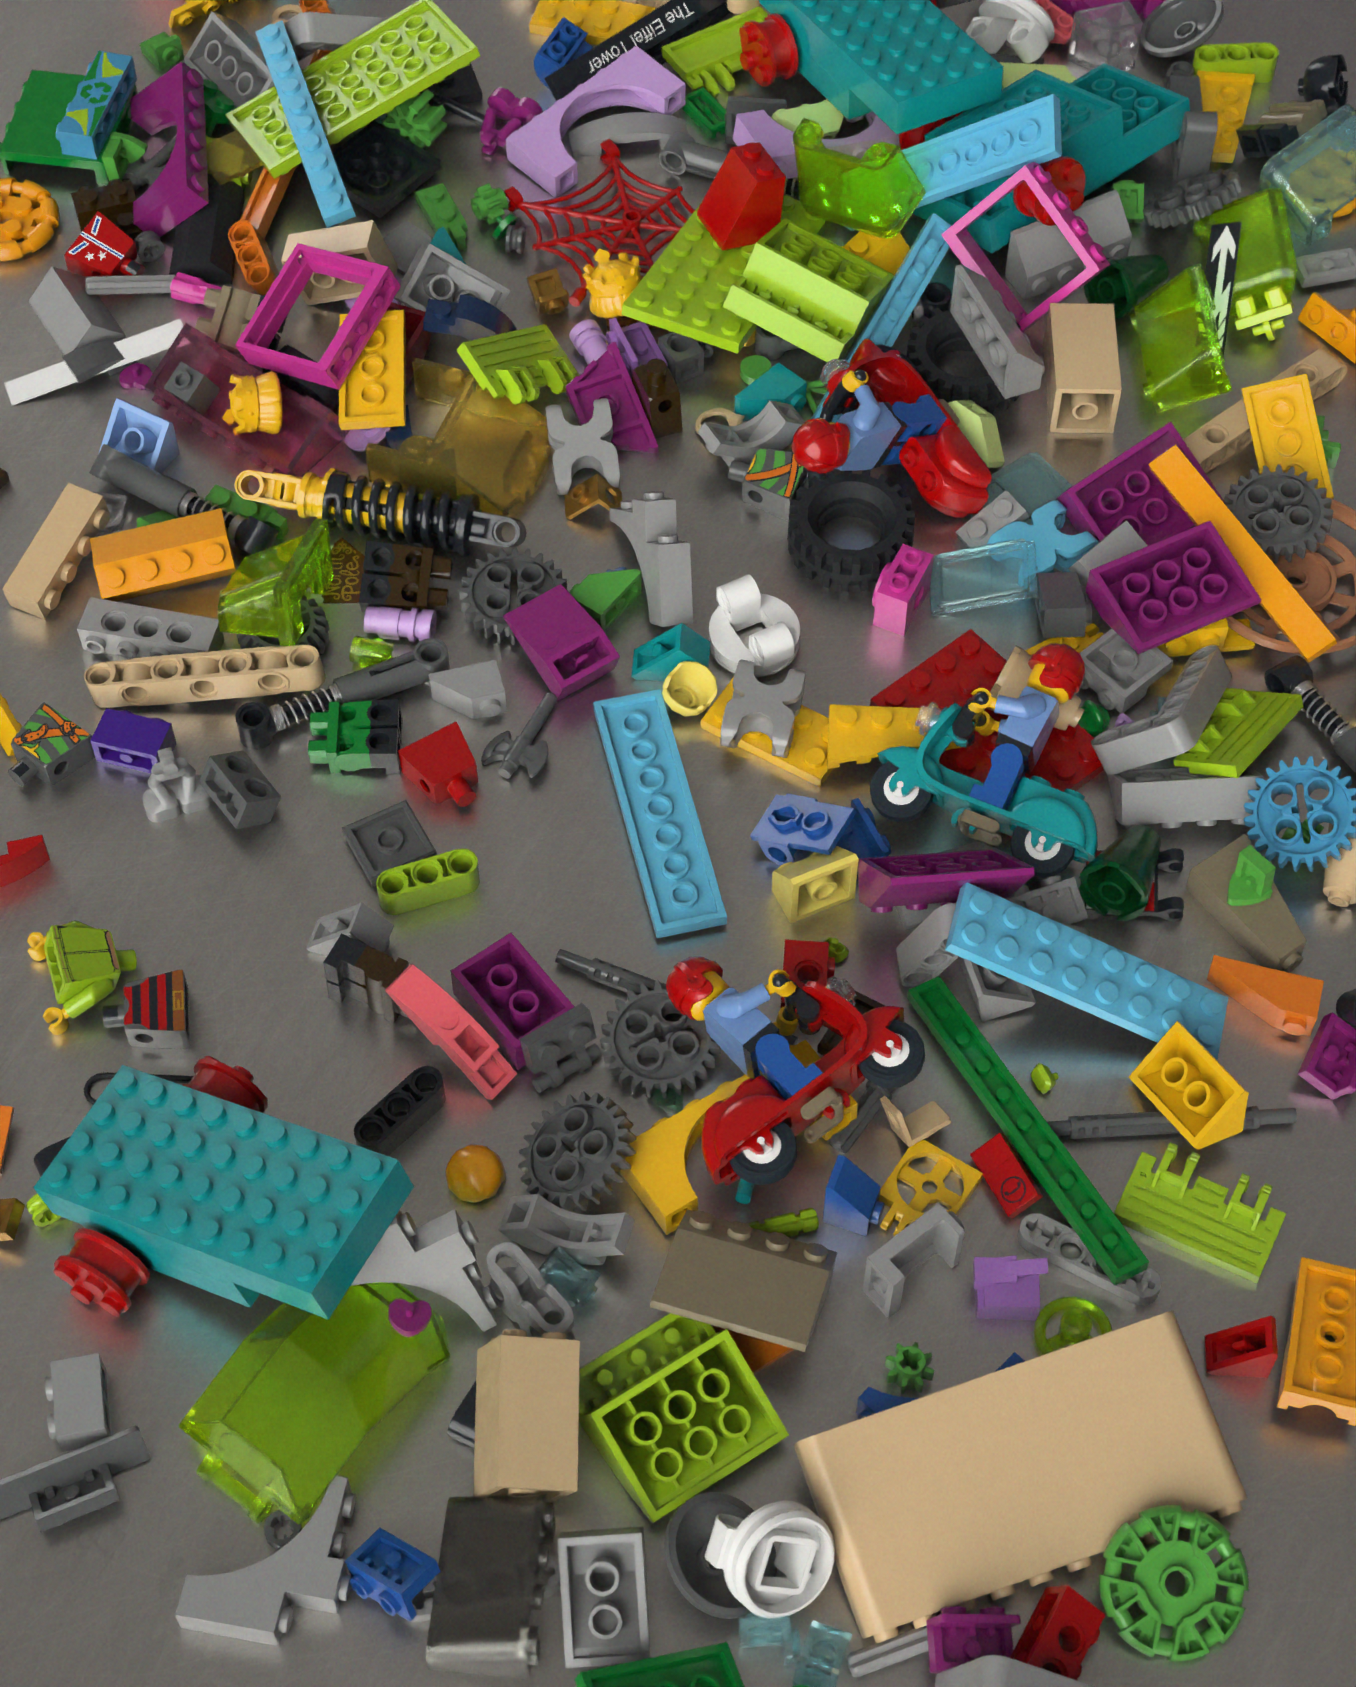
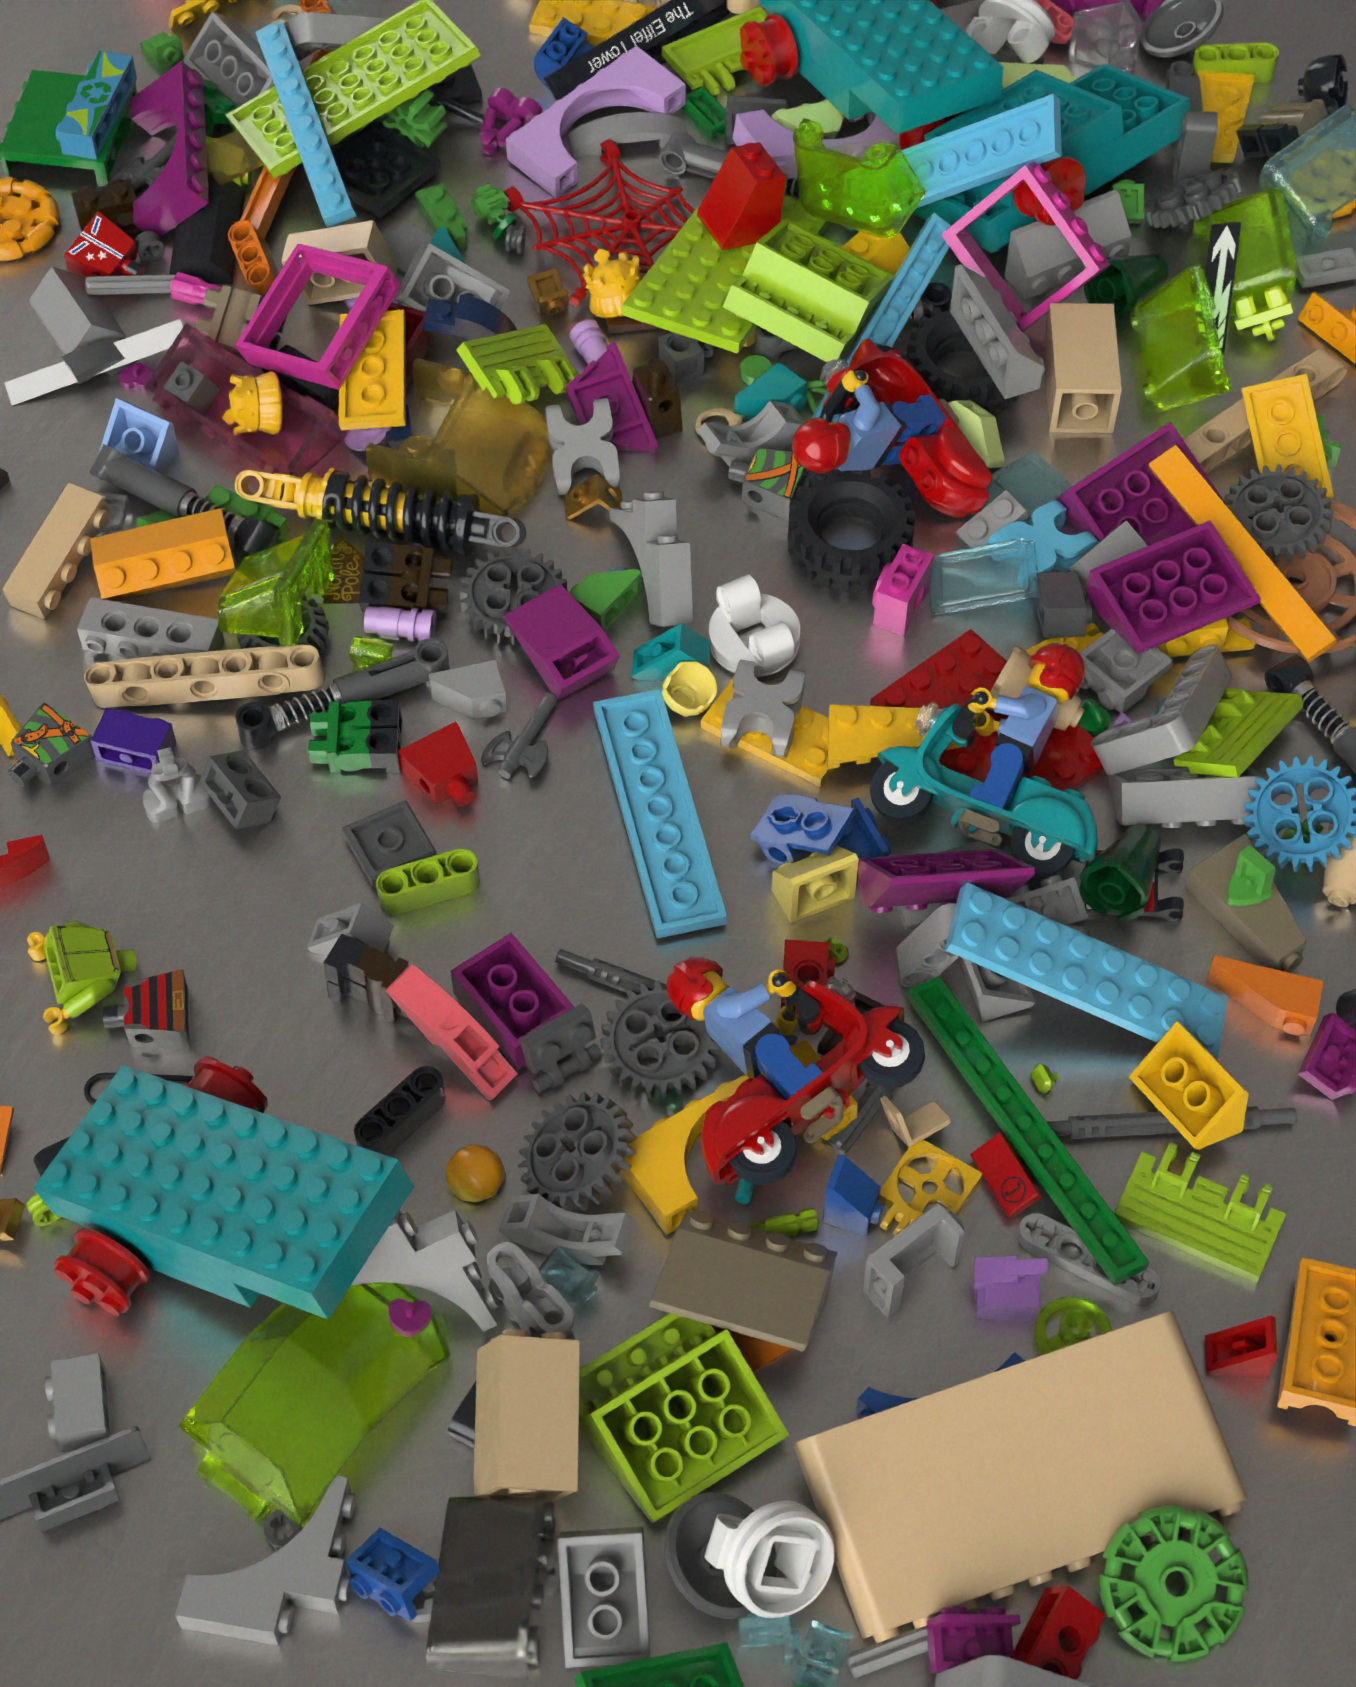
(120, 152): bright green tile -> none
(634, 343): medium lavender bracket -> none
(912, 1358): bright green gear -> none

